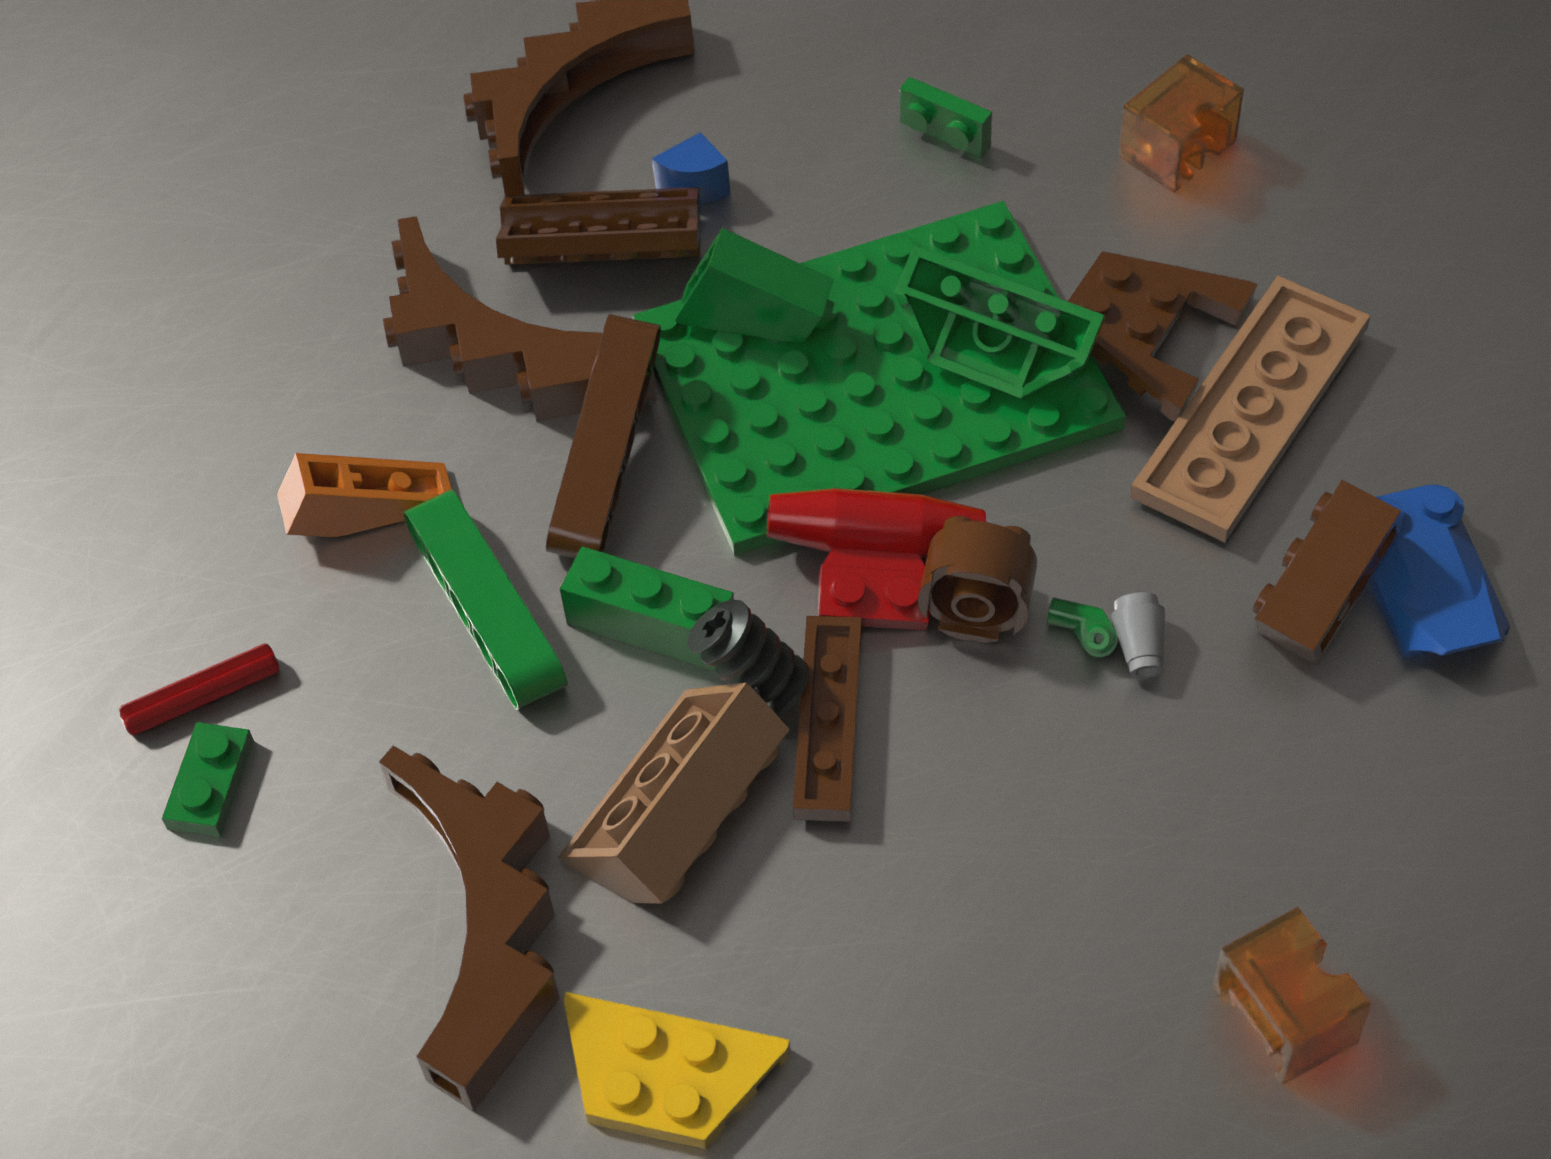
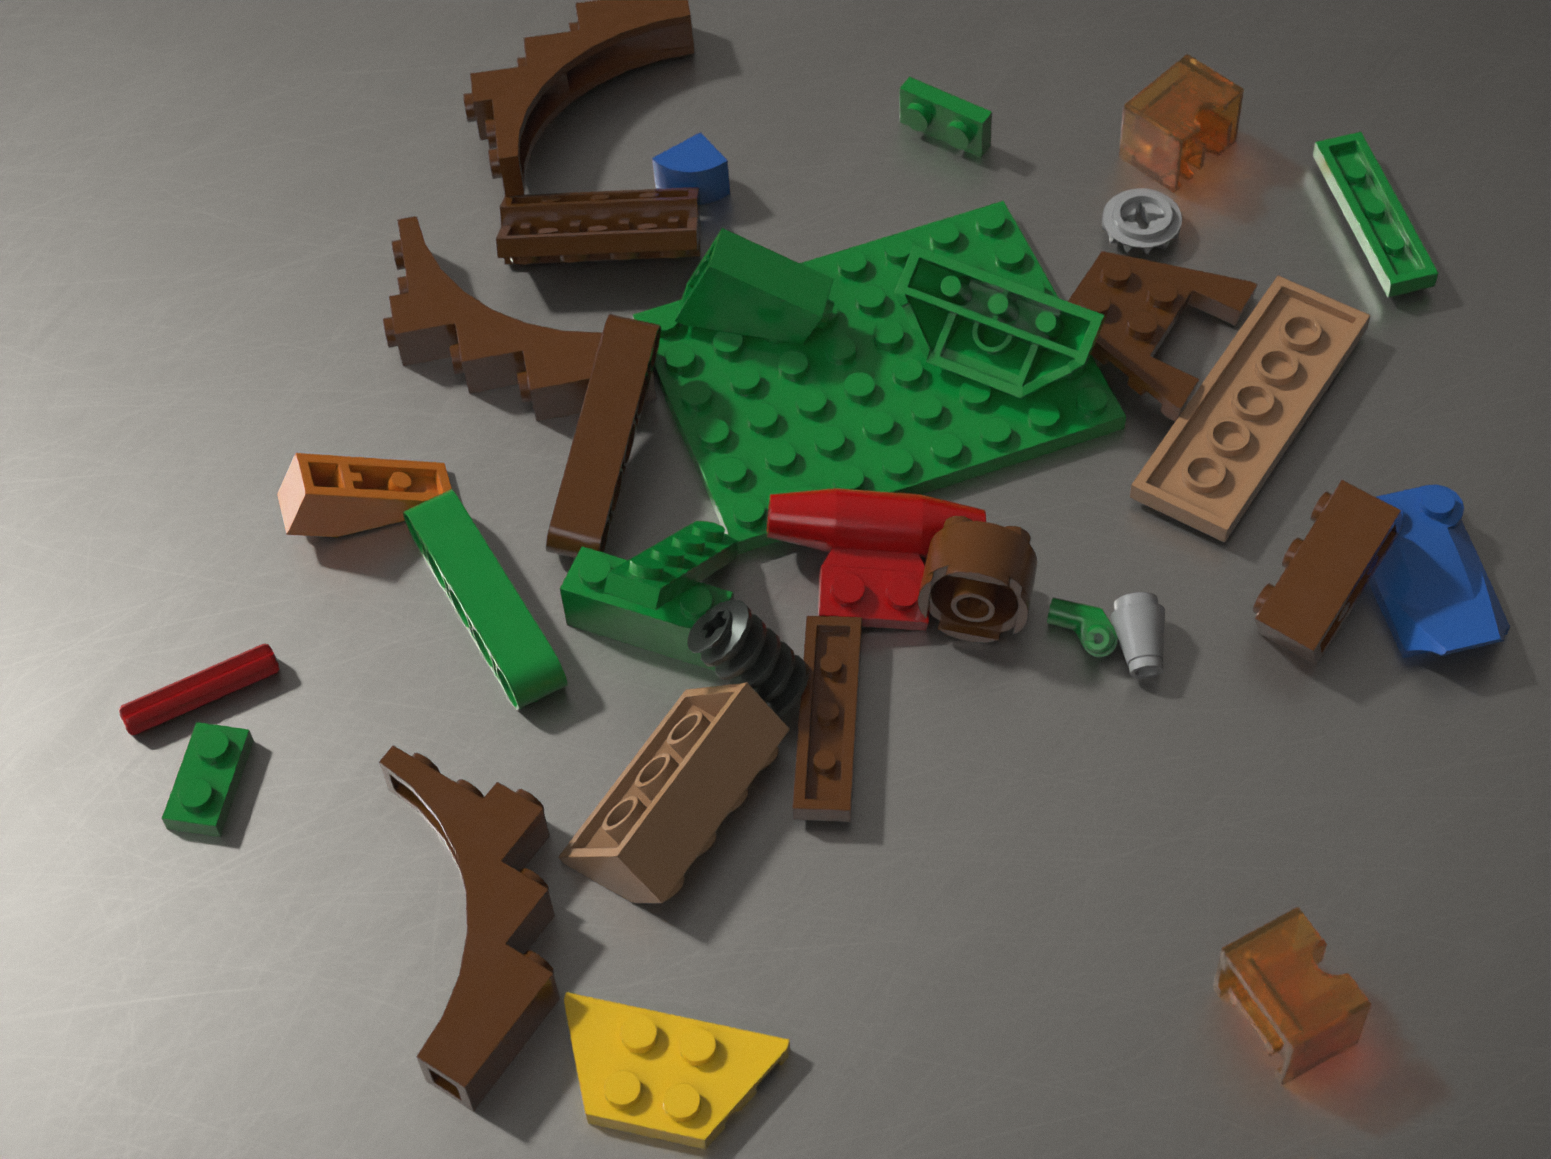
(672, 565): none -> green plate
(1156, 209): none -> light grey gear
(1375, 214): none -> green plate

